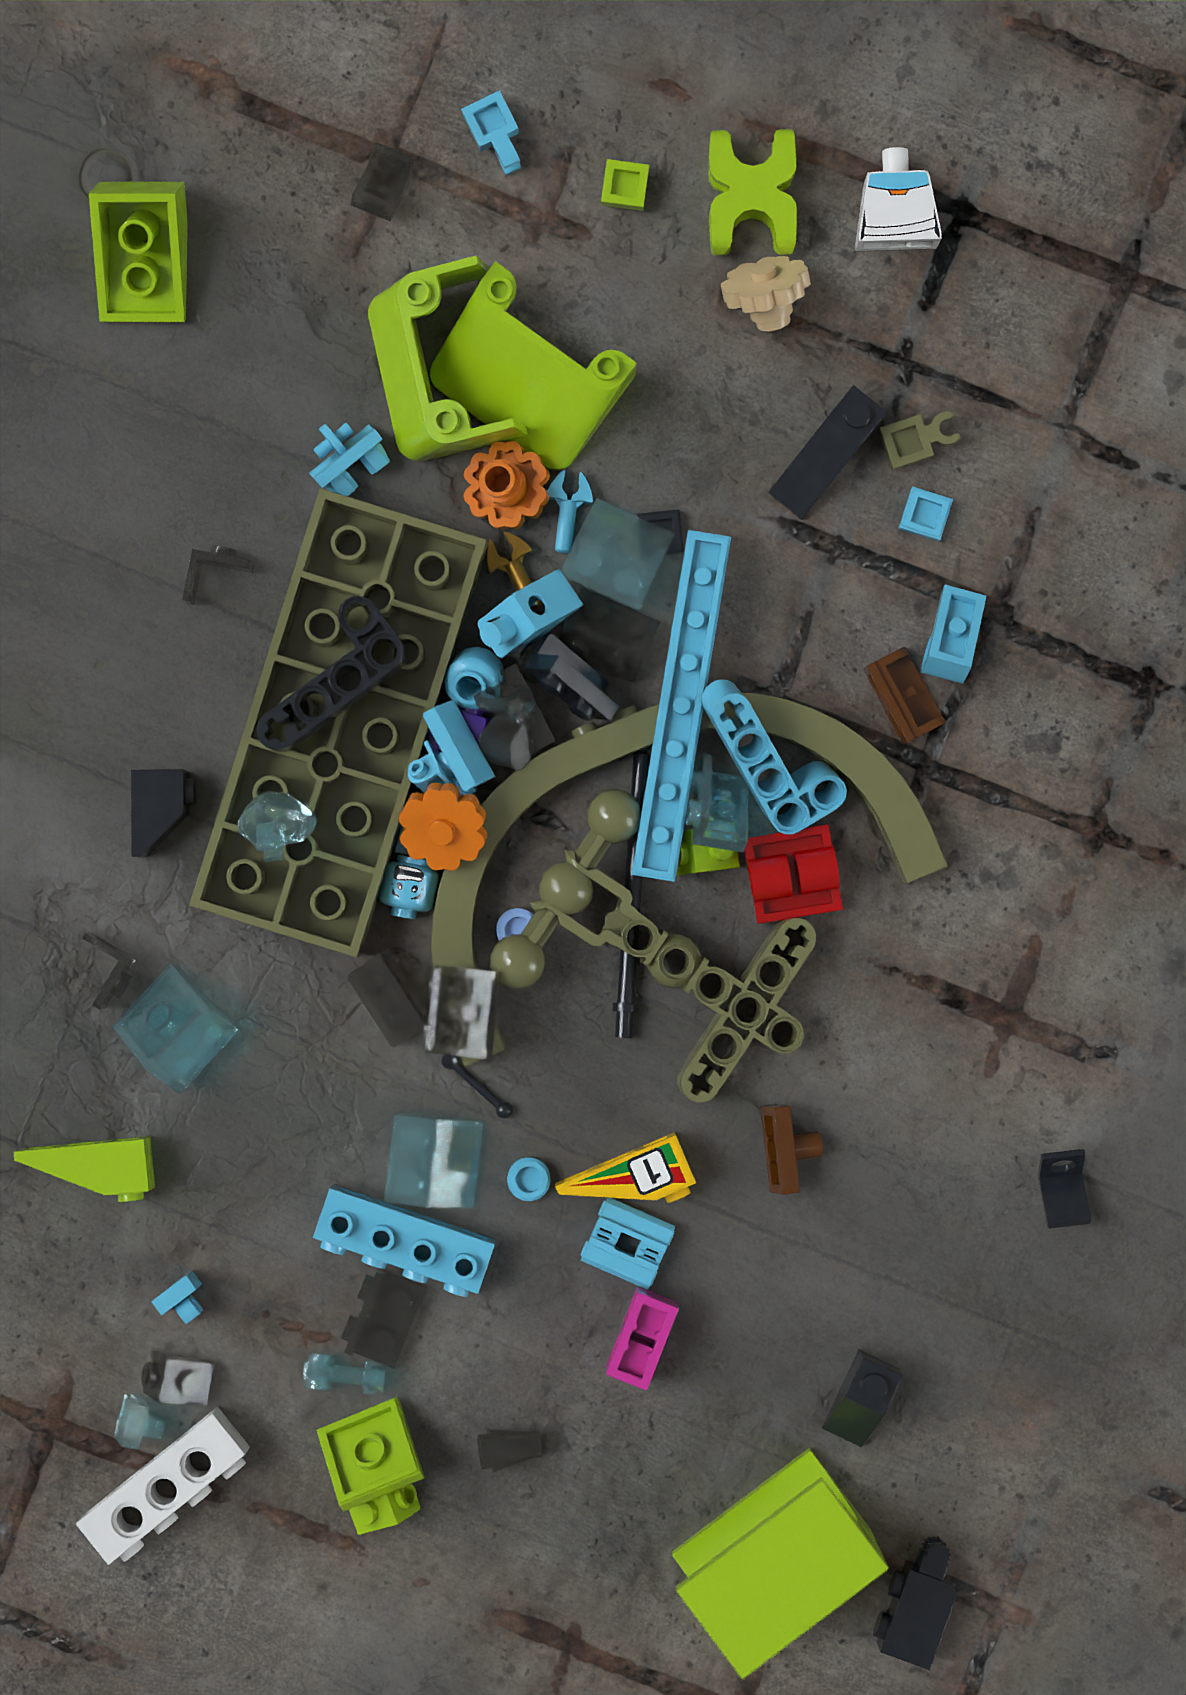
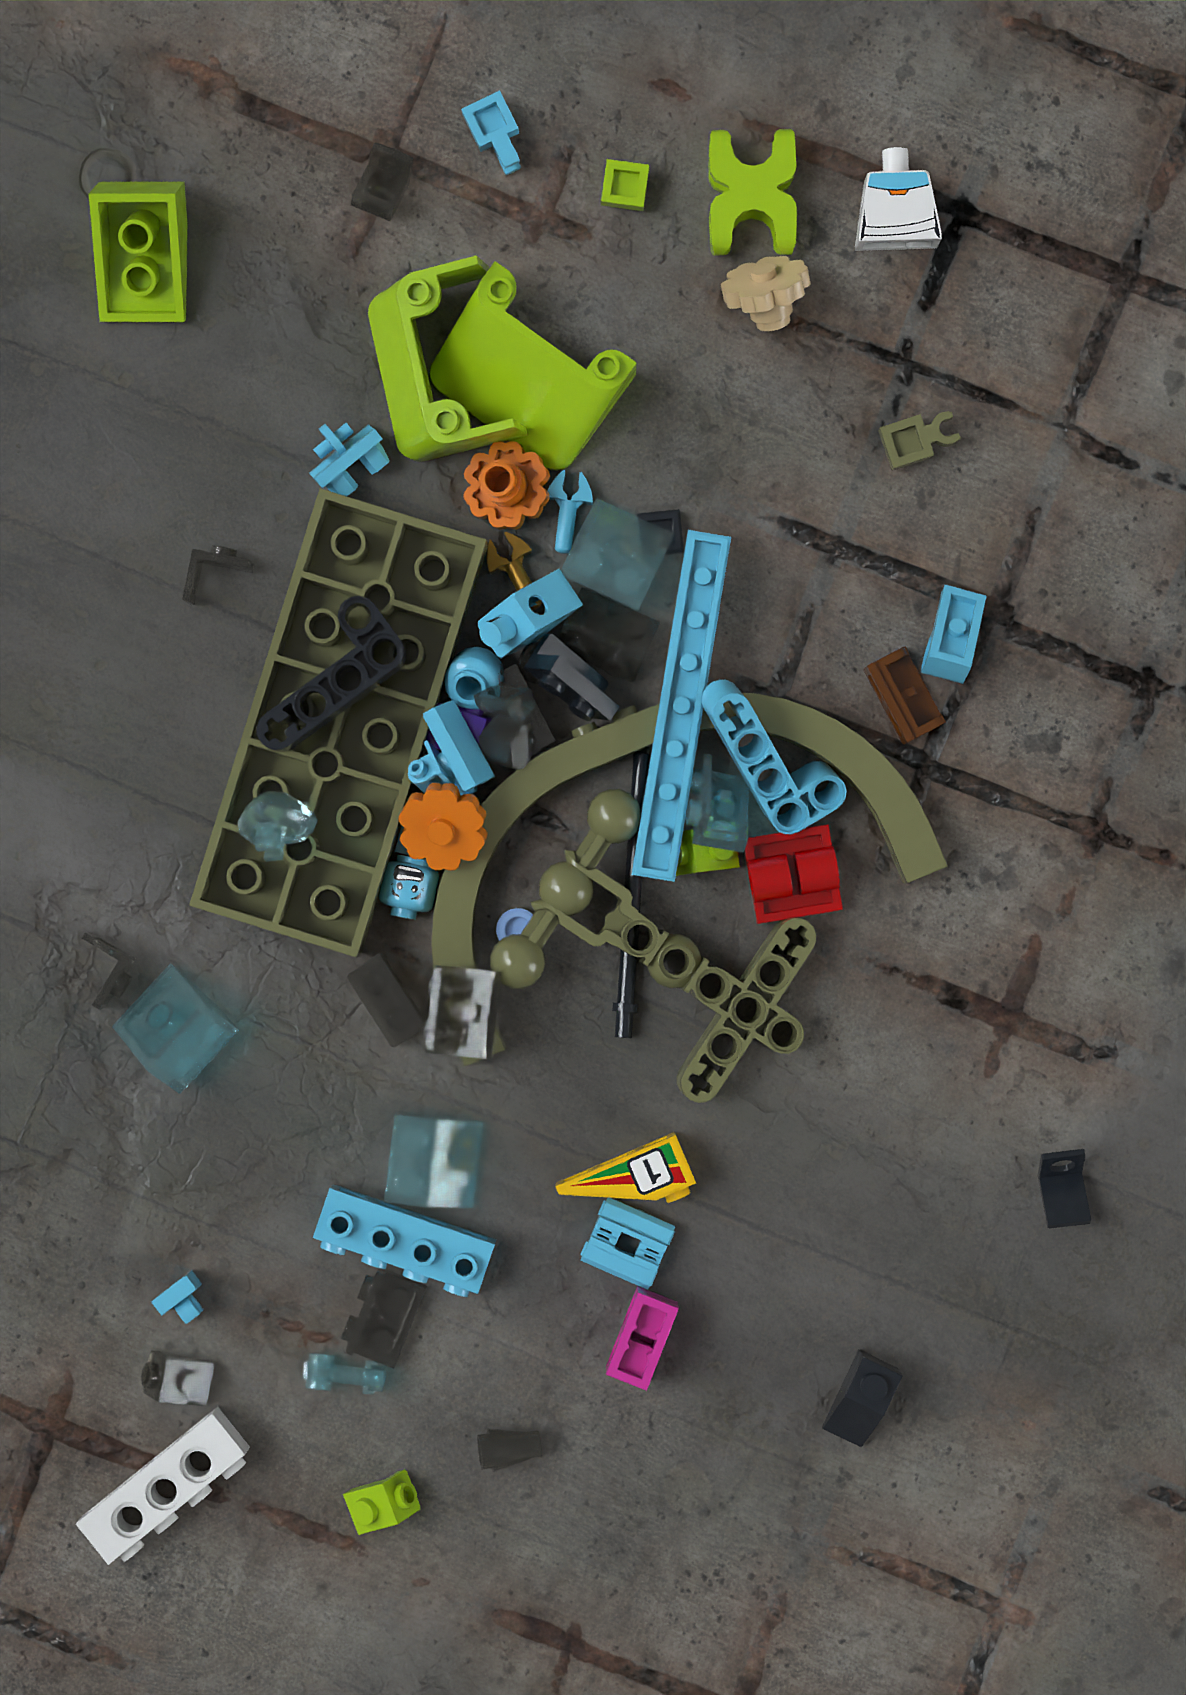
(104, 1166): lime slope -> none
(137, 1421): clear light blue tile -> none
(158, 806): black slope -> none
(370, 1454): lime tile -> none
(503, 1109): black hinge -> none
(528, 1178): medium azure tile -> none
(777, 1563): lime piece -> none
(784, 1148): reddish brown tile -> none
(827, 452): black slope -> none
(918, 1607): black hinge -> none
(925, 514): medium azure tile -> none

